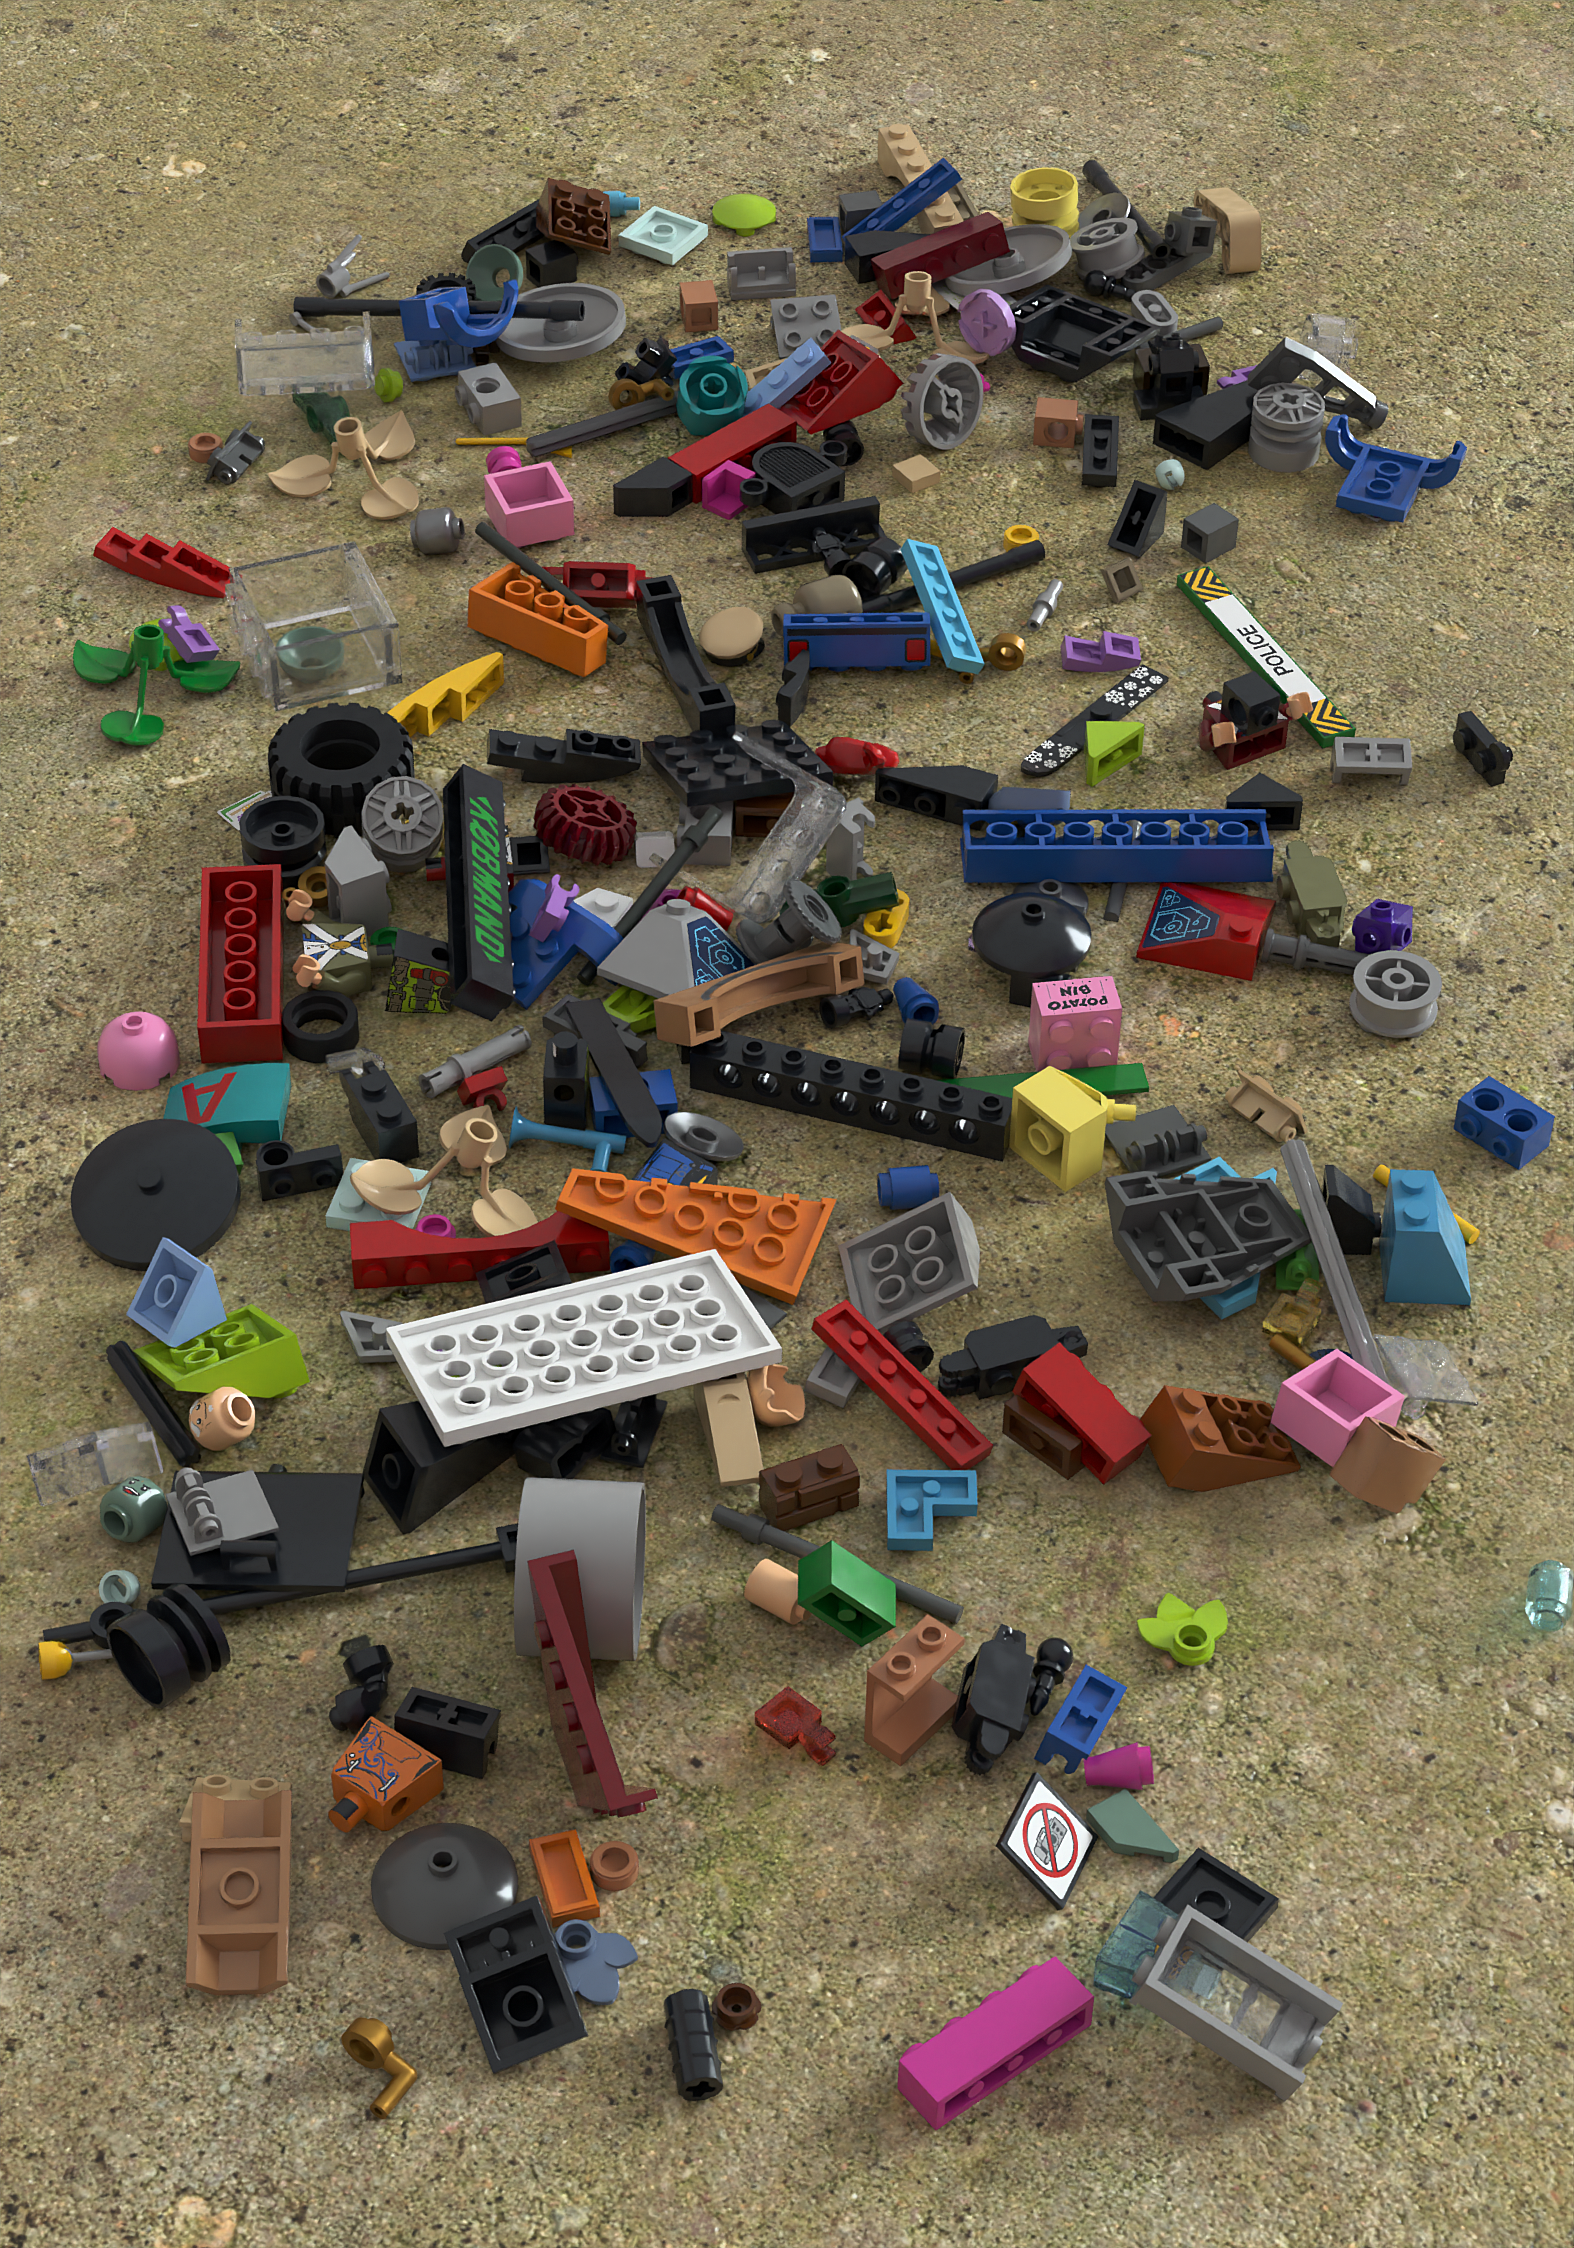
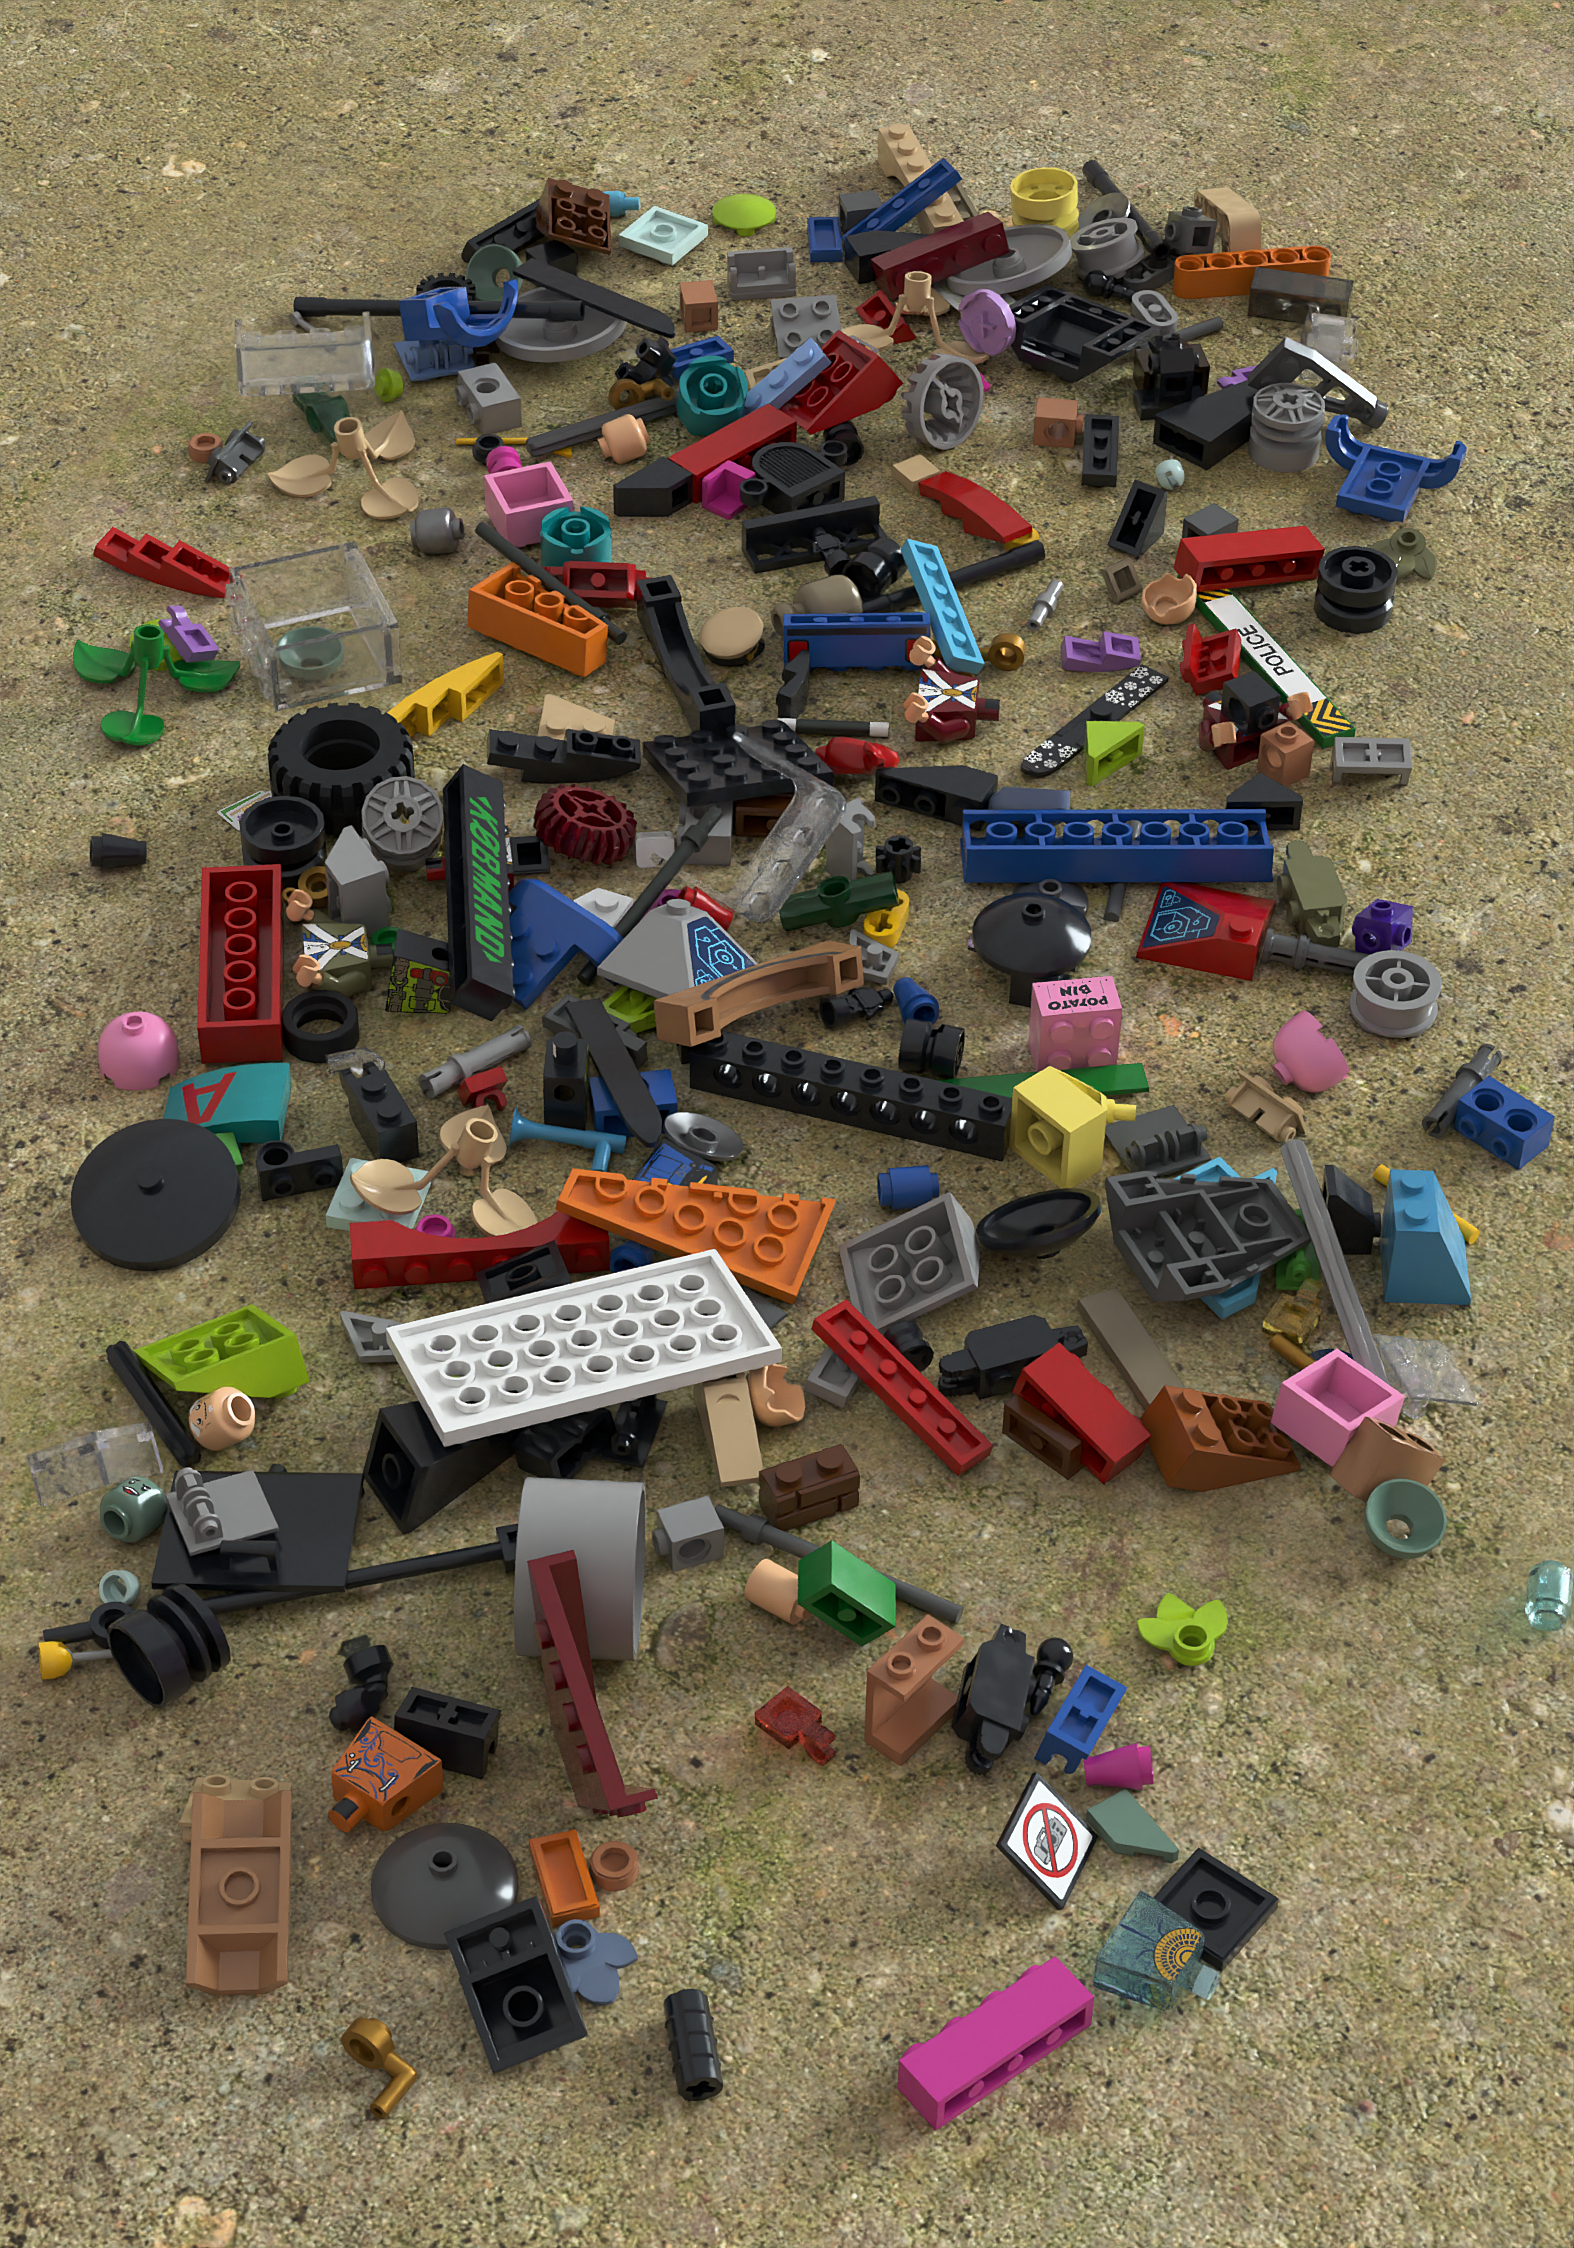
(115, 851): none -> black cone
(177, 1296): light blue slope -> none
(336, 277): light grey plant -> none
(484, 445): none -> black plate
(552, 911): medium lavender plate -> none
(563, 715): none -> tan wing
(575, 537): none -> teal brick
(596, 297): none -> black piece
(624, 439): none -> light nougat head
(689, 1534): none -> light grey brick
(736, 1996): reddish brown plate -> none
(793, 929): dark grey hose -> none
(837, 727): none -> pearl dark grey bar
(899, 858): none -> black gear
(918, 1496): dark azure plate -> none
(946, 701): none -> torso
(978, 508): none -> red slope
(1040, 1223): none -> black dish
(1128, 1344): none -> dark tan tile
(1169, 599): none -> light nougat hair
(1210, 659): none -> red bracket
(1233, 272): none -> orange beam
(1234, 2000): door -> none
(1249, 558): none -> red brick
(1285, 754): none -> nougat brick
(1295, 295): none -> clear smoke brick
(1307, 1056): none -> bright pink cylinder
(1355, 589): none -> black wheel
(1409, 556): none -> olive plate
(1413, 1505): none -> sand green piece
(1467, 1078): none -> dark grey pin
(1483, 751): black hinge -> none

